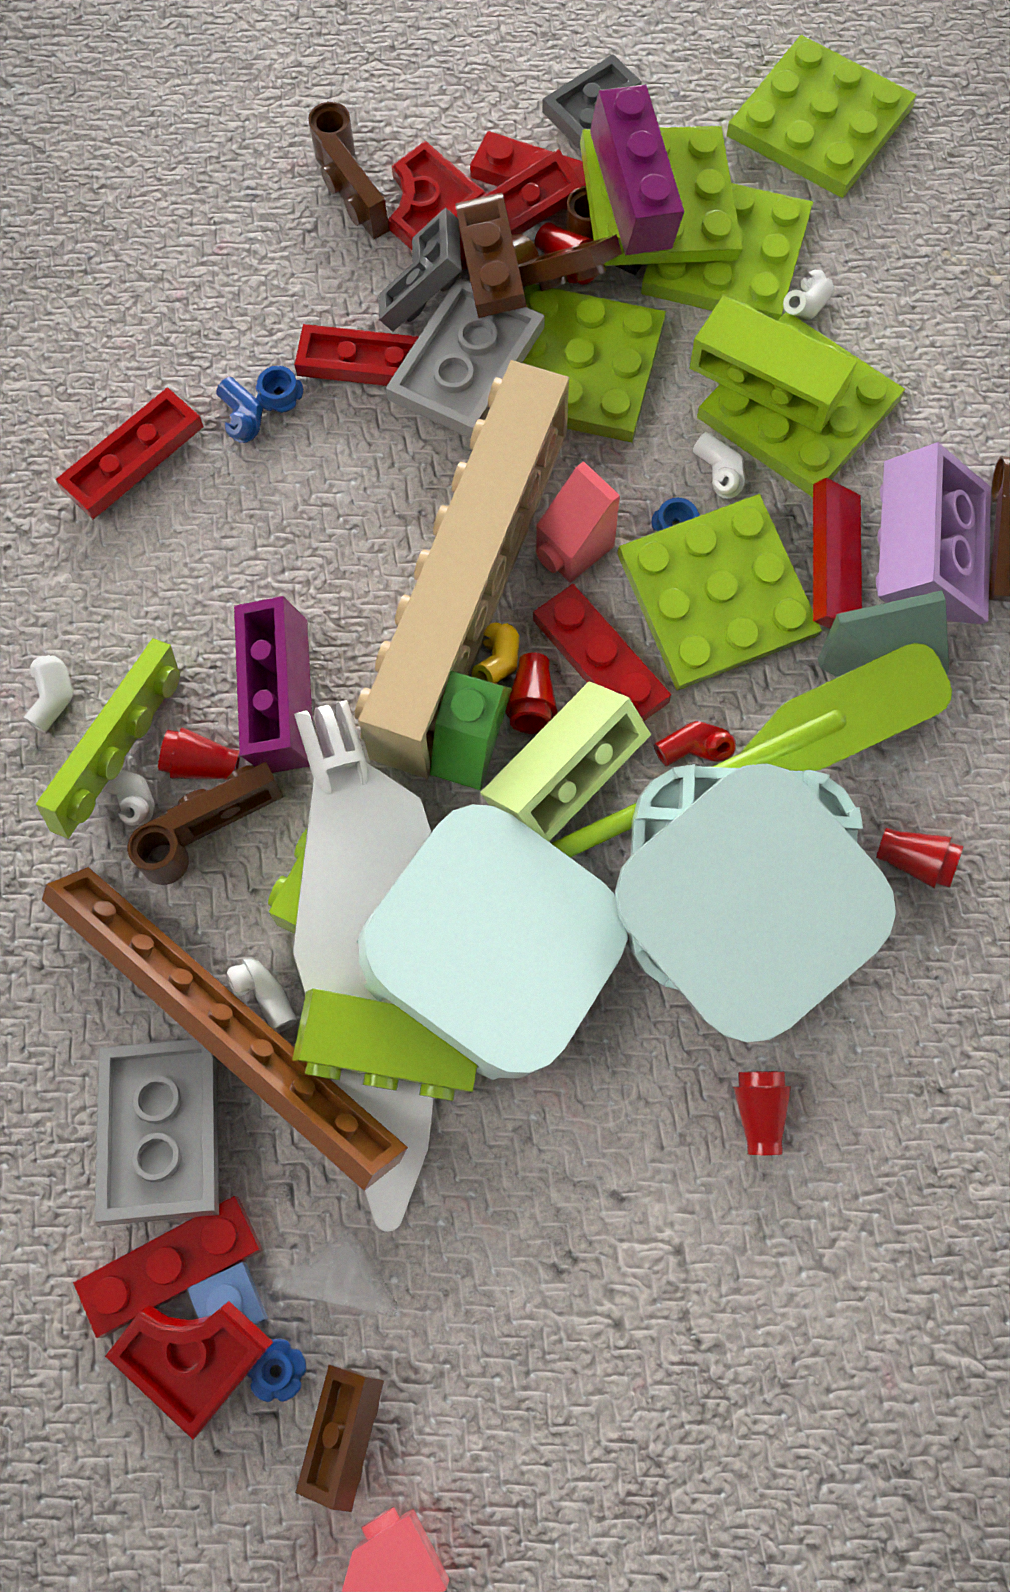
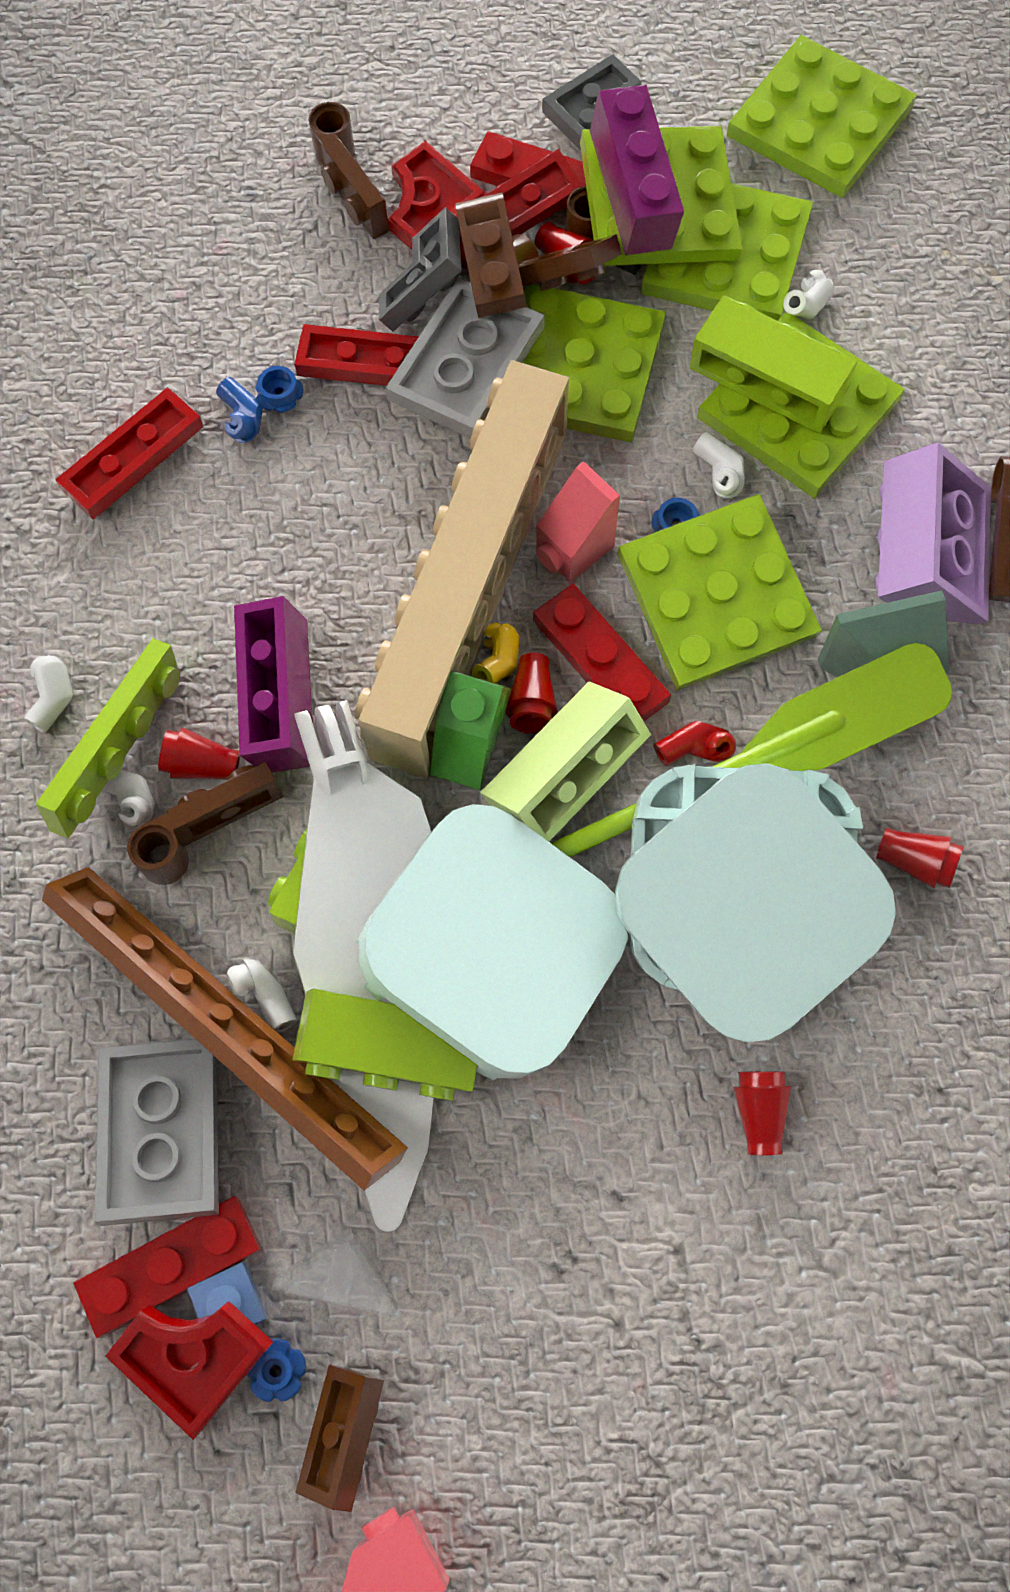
(836, 551): red tile -> none

